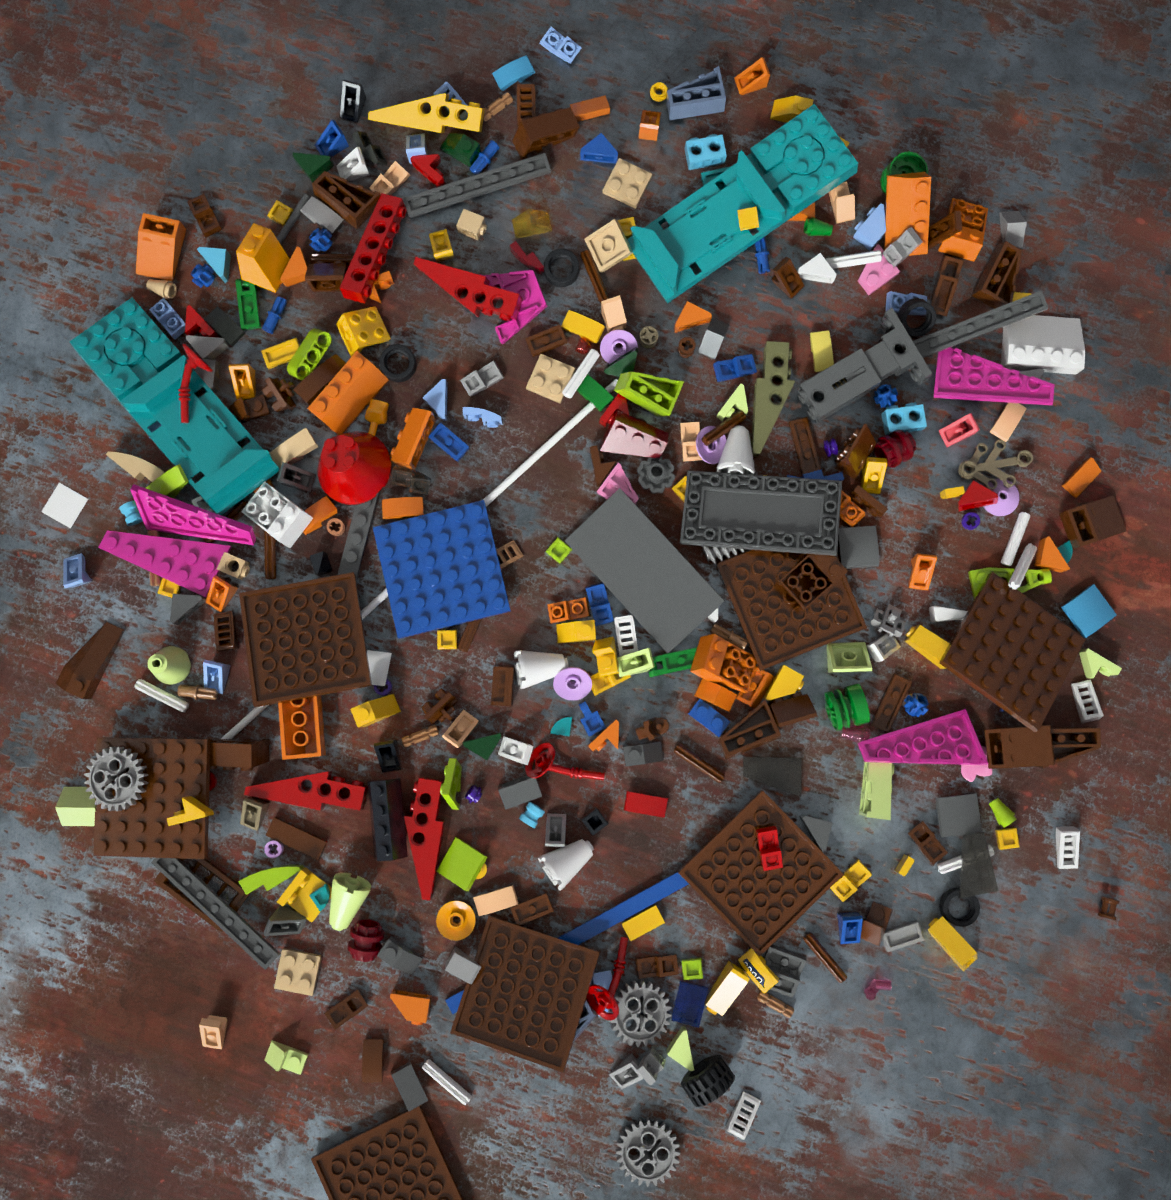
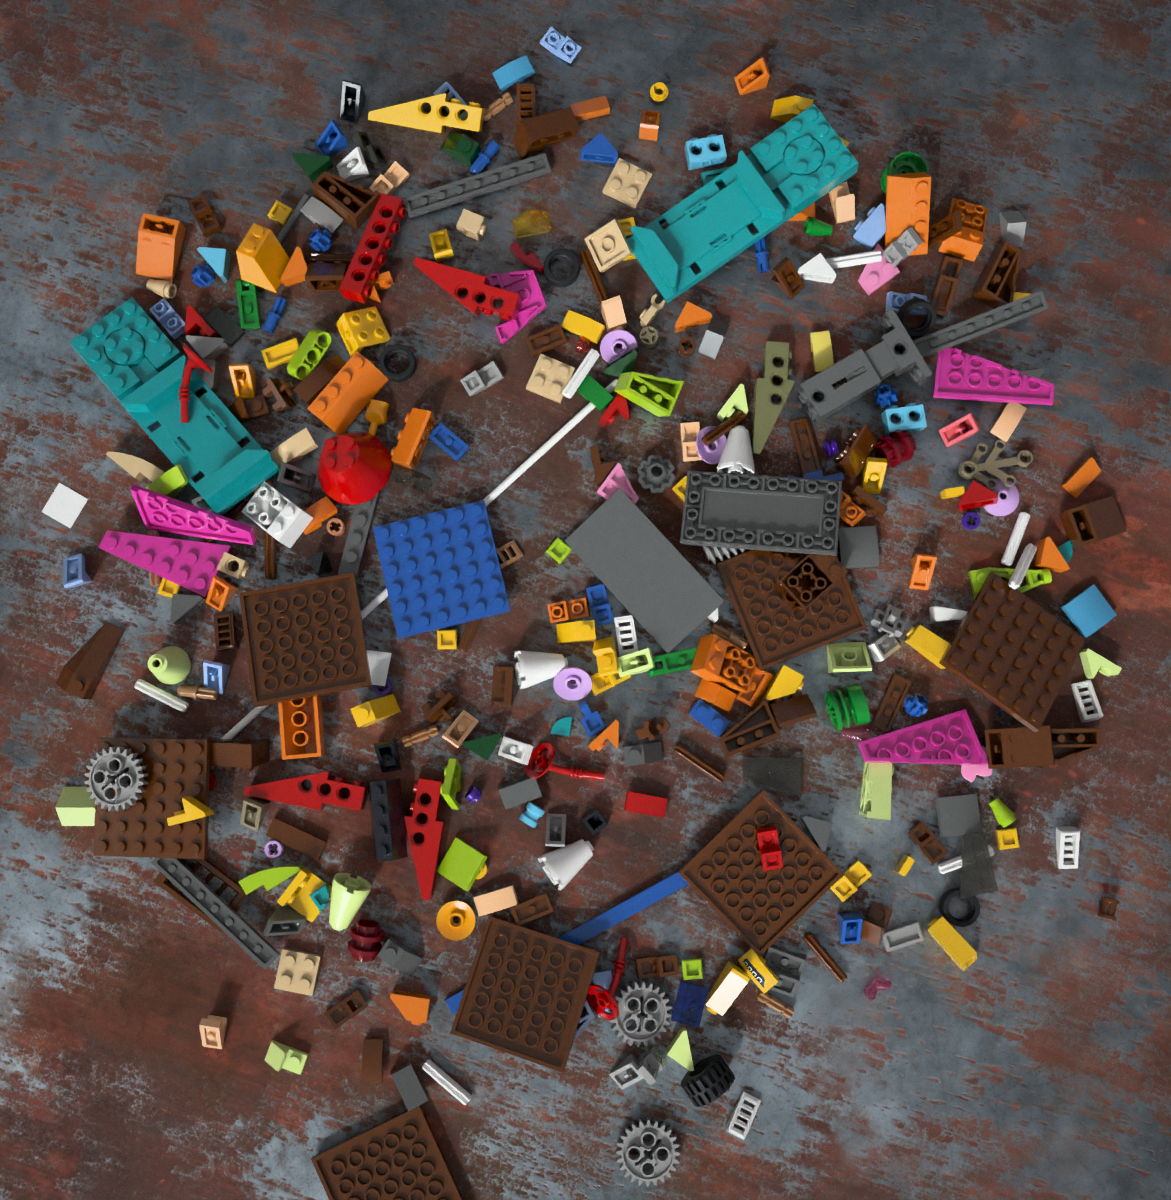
(131, 513): medium azure wheel -> none
(402, 507): orange slope -> none
(415, 145): light blue slope -> none
(427, 167): red slope -> none
(437, 399): light blue slope -> none
(462, 966): light grey slope -> none
(489, 418): light blue slope -> none
(633, 437): wedge -> none
(643, 922): yellow tile -> none
(648, 315): none -> tan plate
(697, 97): sand blue wedge -> none
(734, 368): blue slope -> none
(748, 218): yellow tile -> none
(1044, 344): white slope -> none

